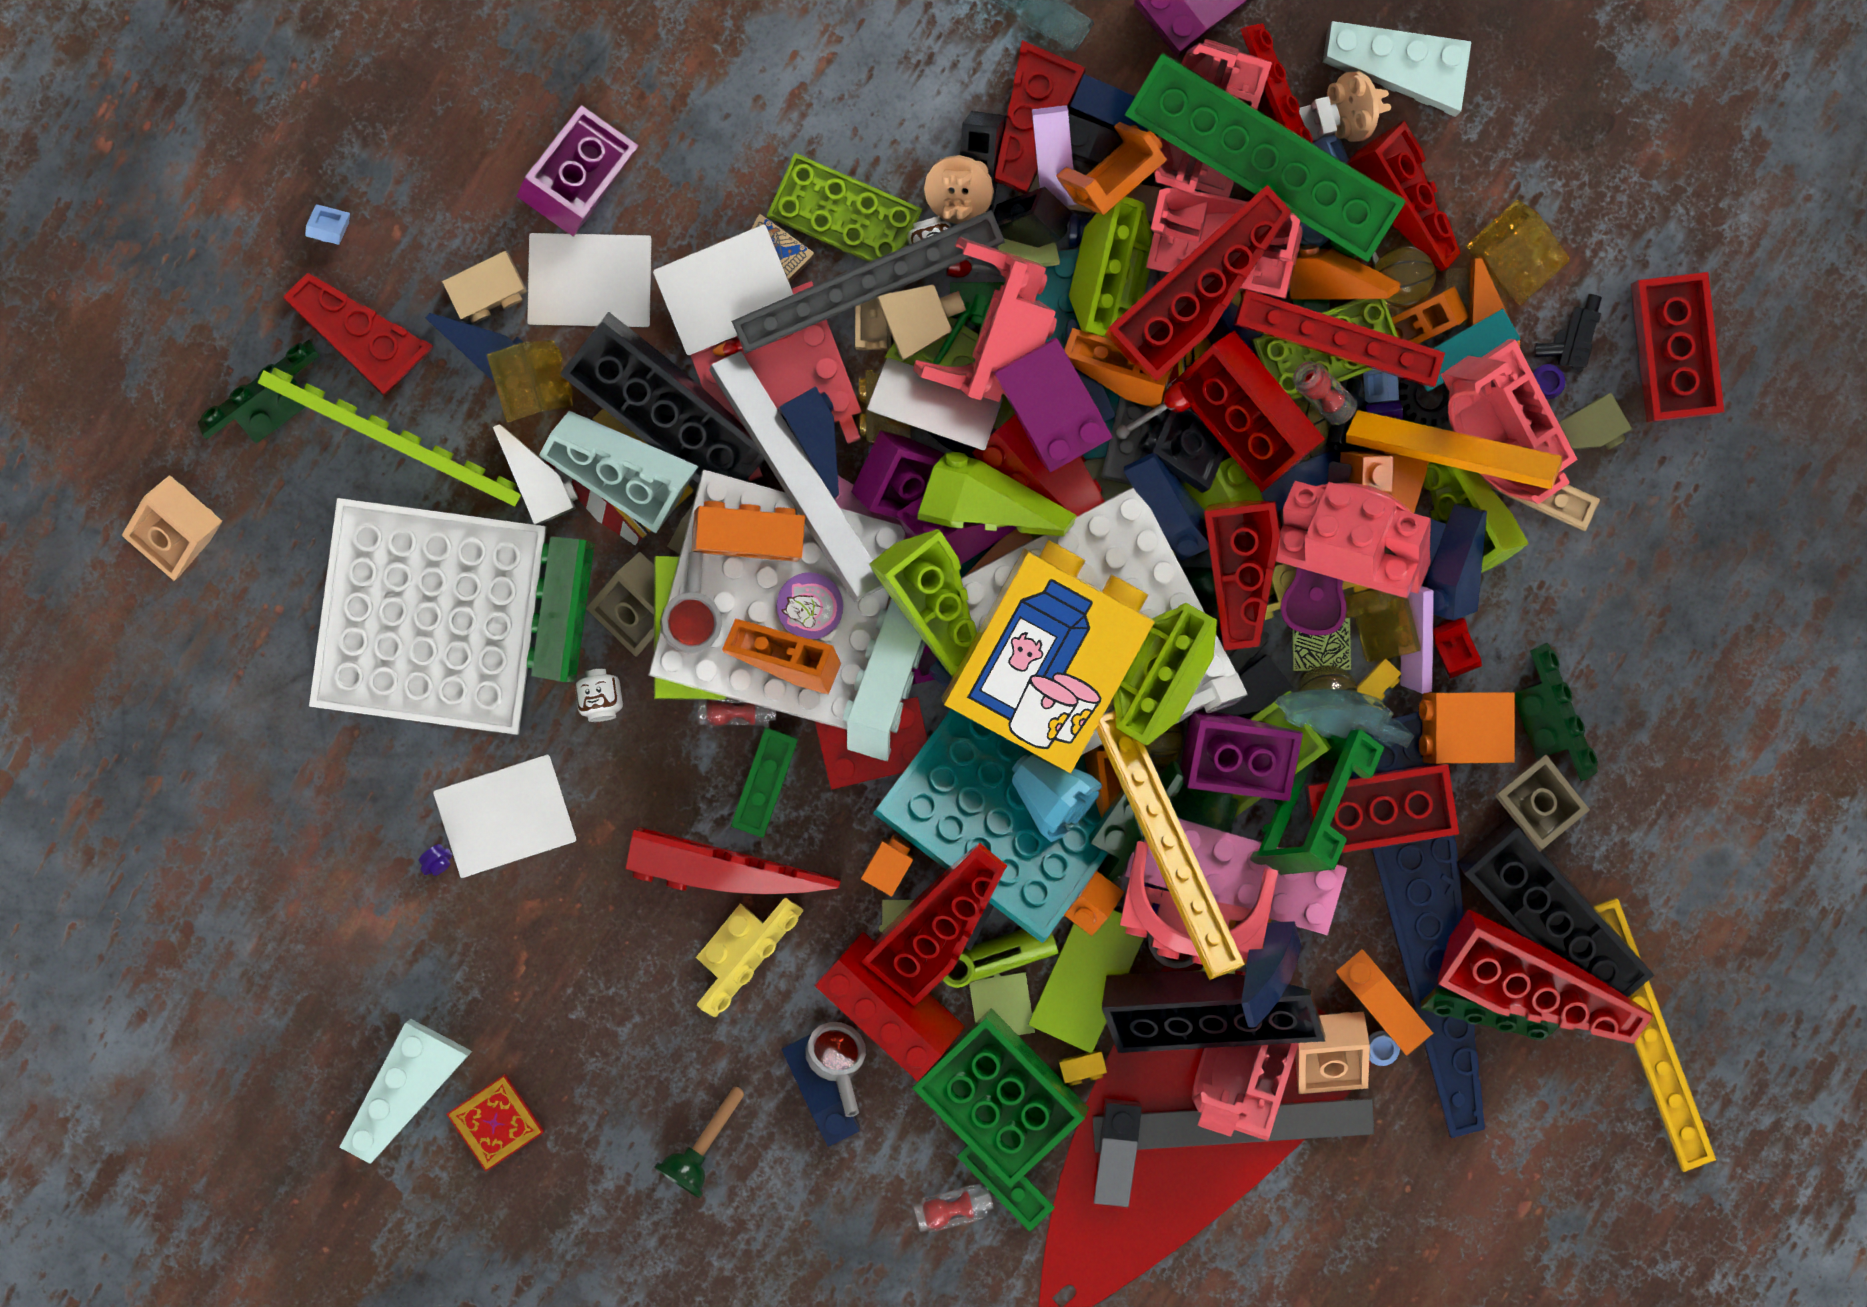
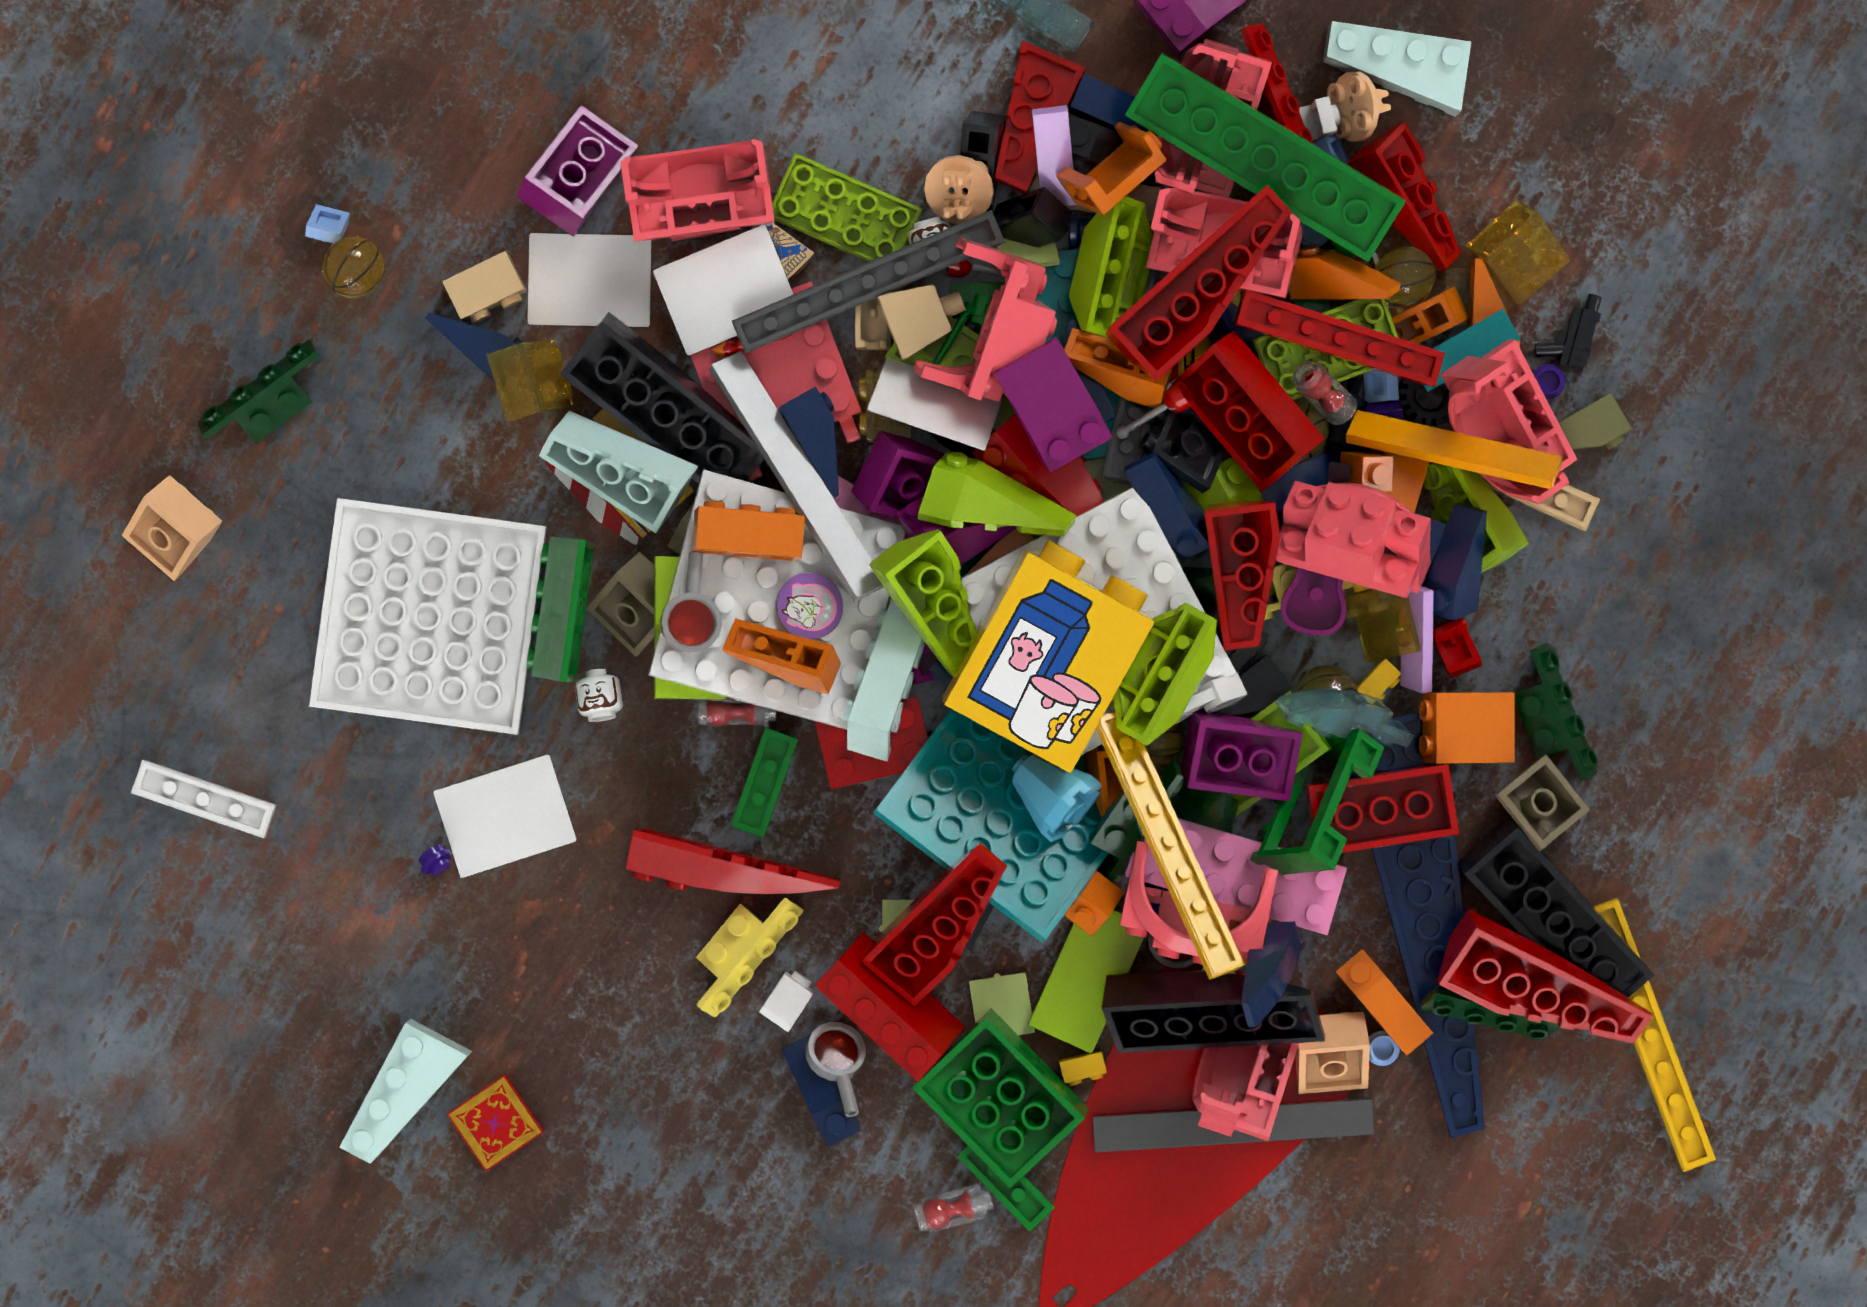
(203, 798): none -> white tile
(353, 267): none -> clear yellow piece
(363, 338): red wing -> none
(377, 429): lime plate -> none
(540, 485): white slope -> none
(686, 1168): piece -> none
(698, 191): none -> coral piece
(787, 1000): none -> white slope
(888, 864): orange brick -> none
(1031, 951): lime piece -> none
(1117, 1152): slope -> none
(1321, 650): yellowish green piece -> none
(1677, 347): red brick -> none

